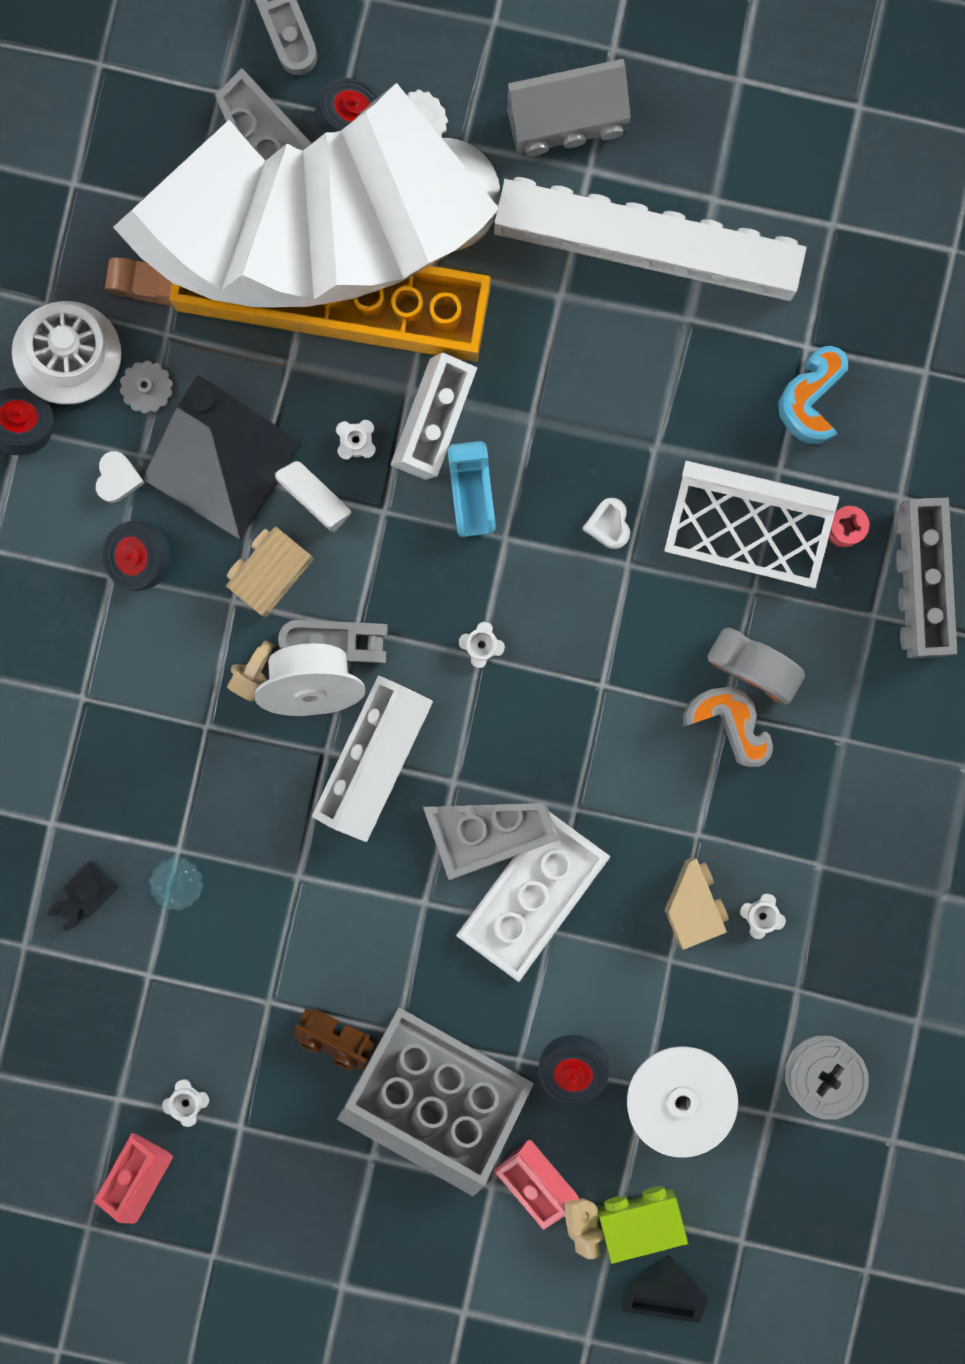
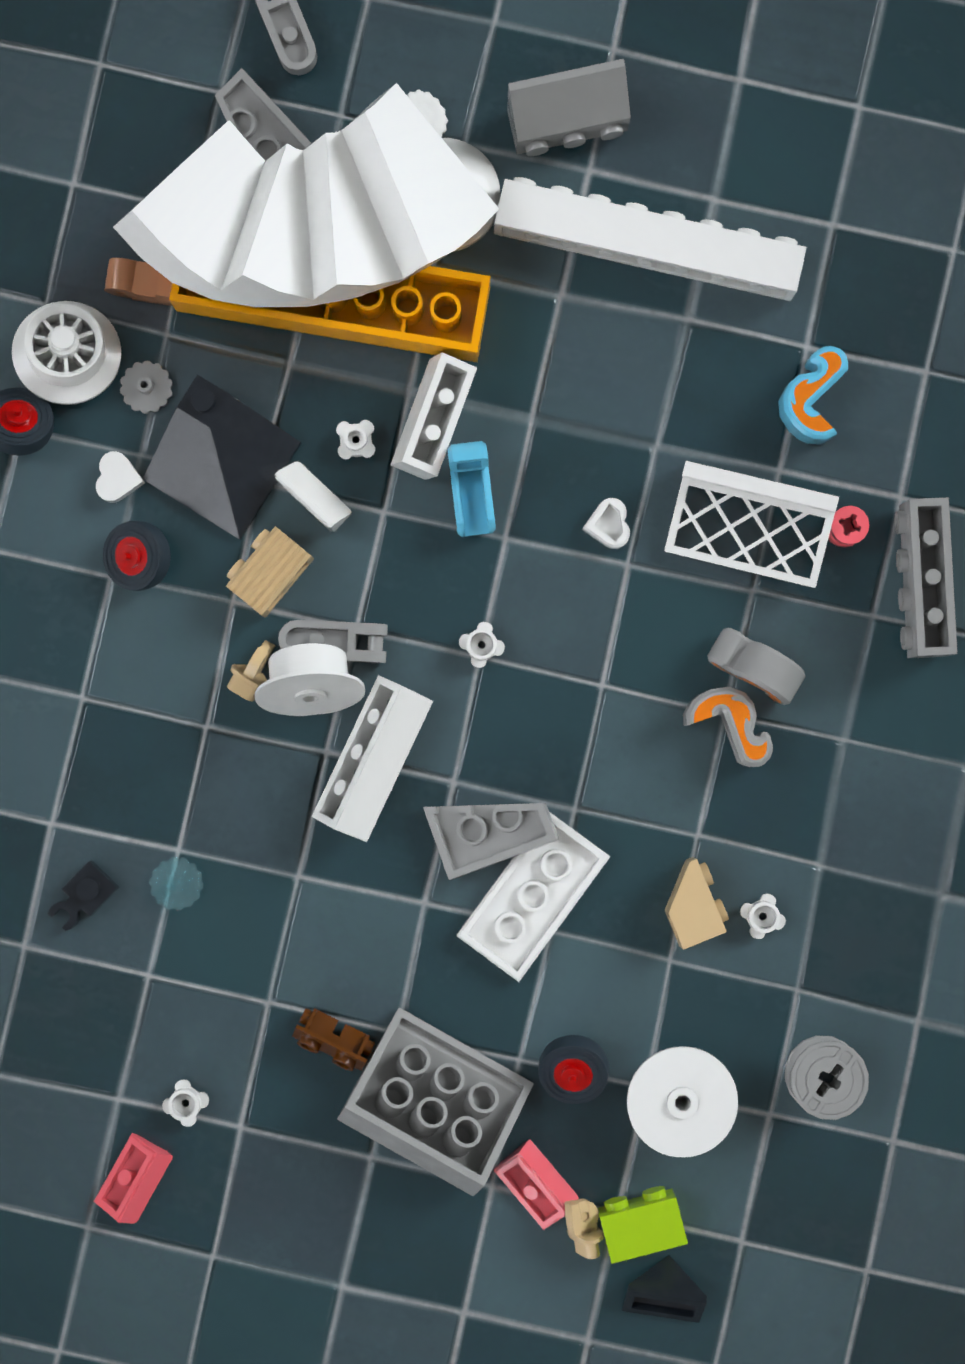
(342, 102): black wheel -> none

